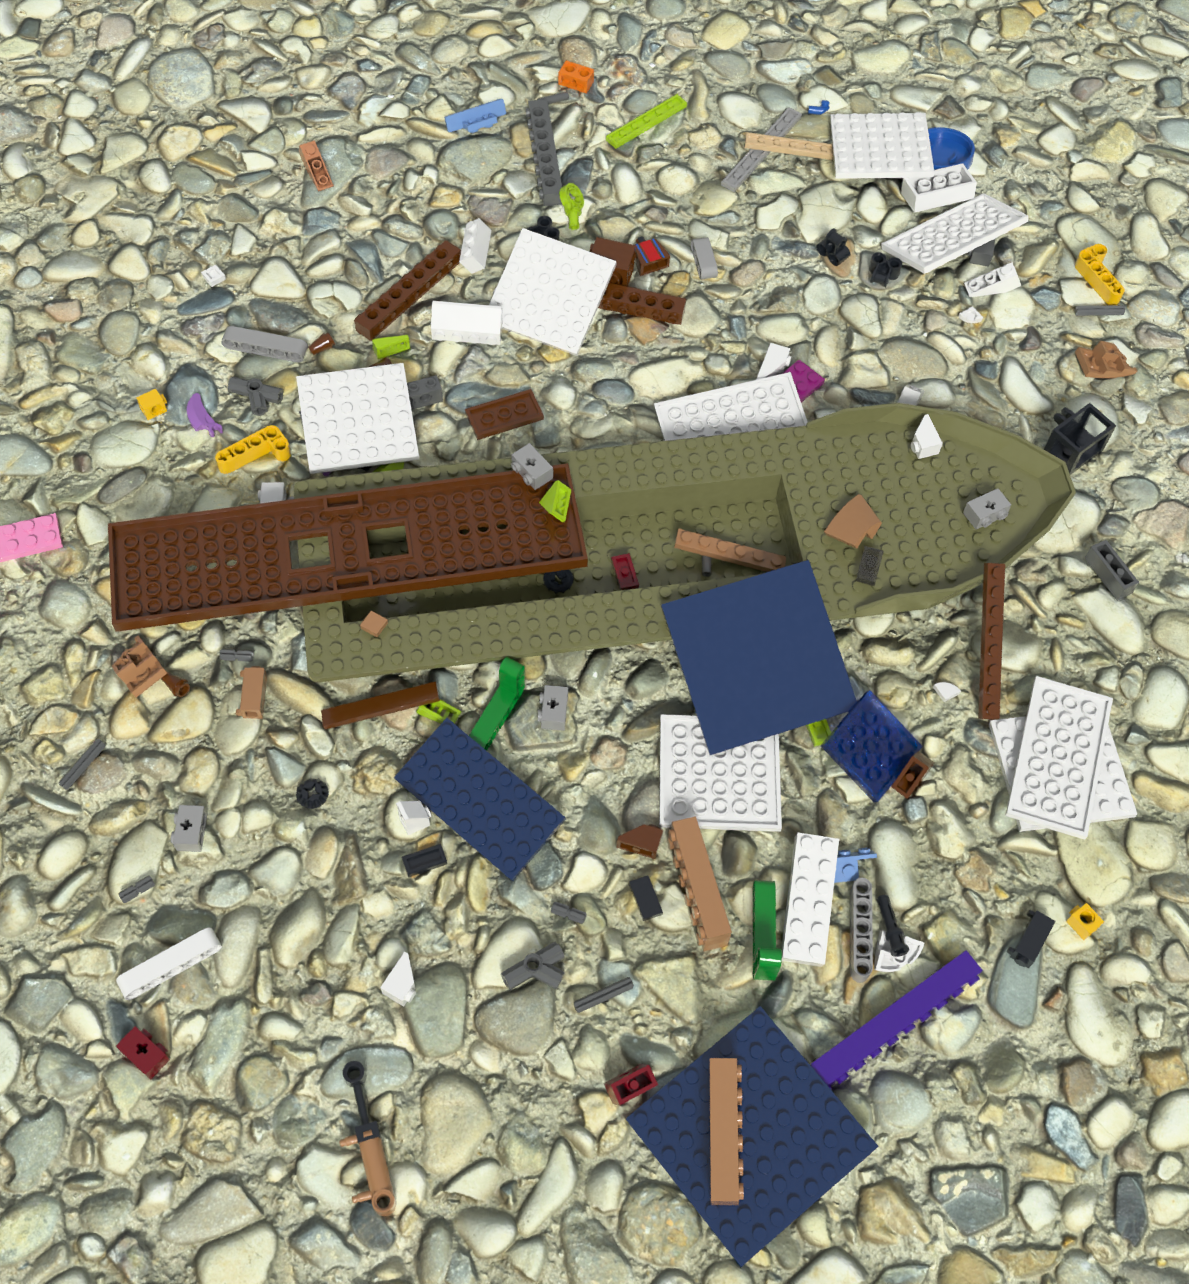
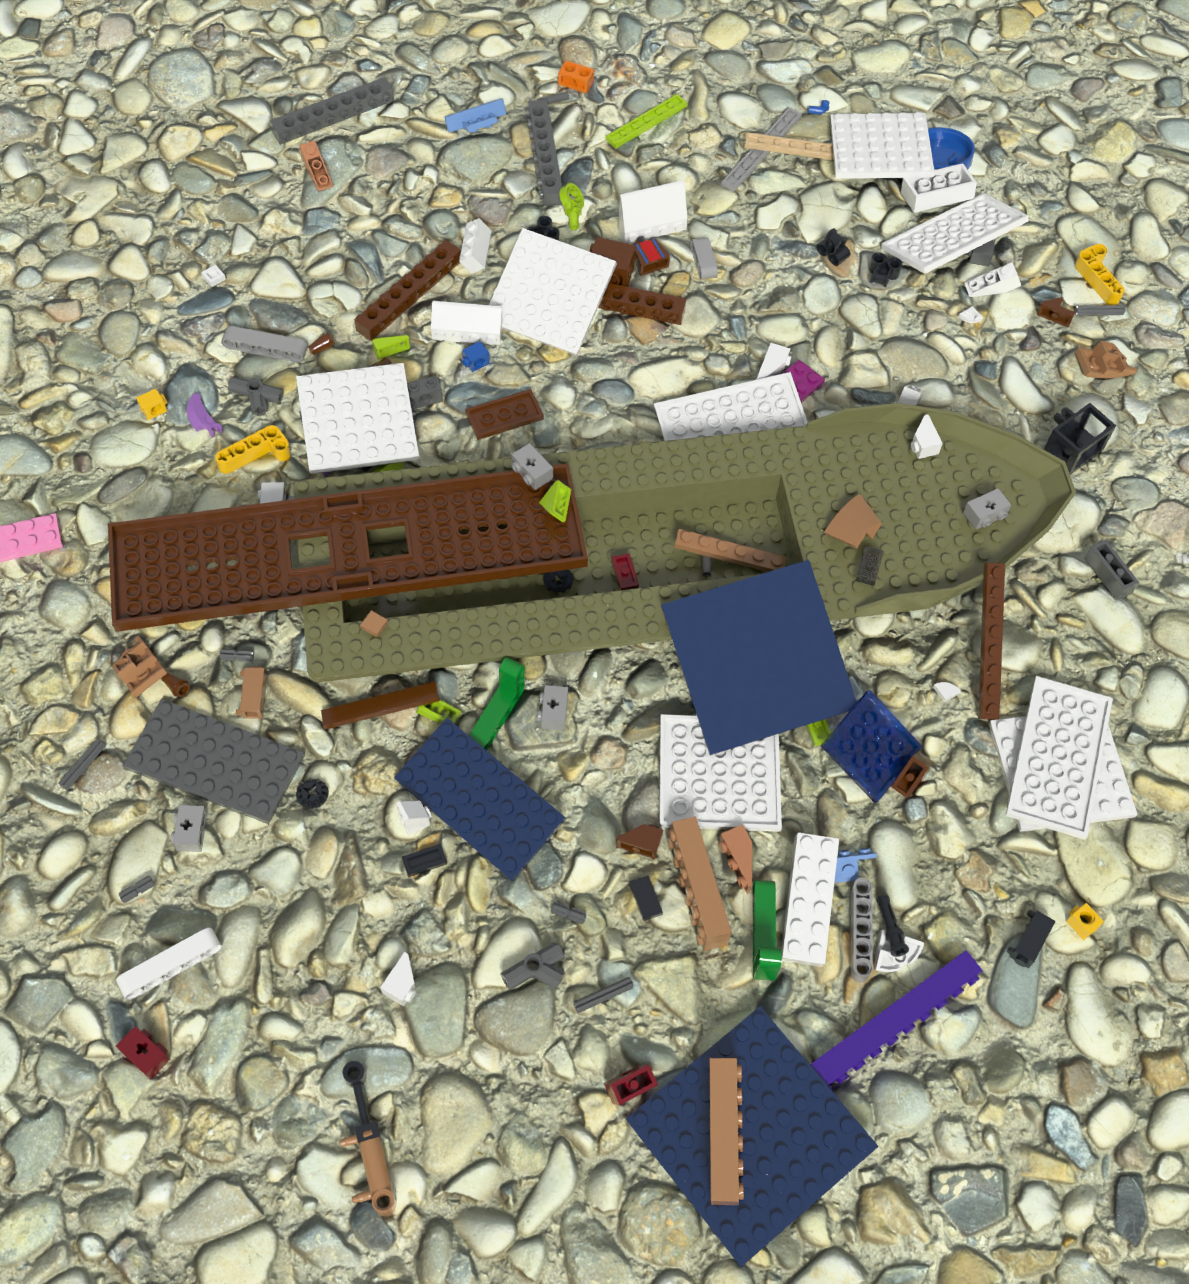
(214, 761): none -> dark grey plate
(332, 110): none -> dark grey brick
(475, 356): none -> blue brick
(652, 212): none -> white slope
(738, 848): none -> nougat slope
(1054, 312): none -> reddish brown slope

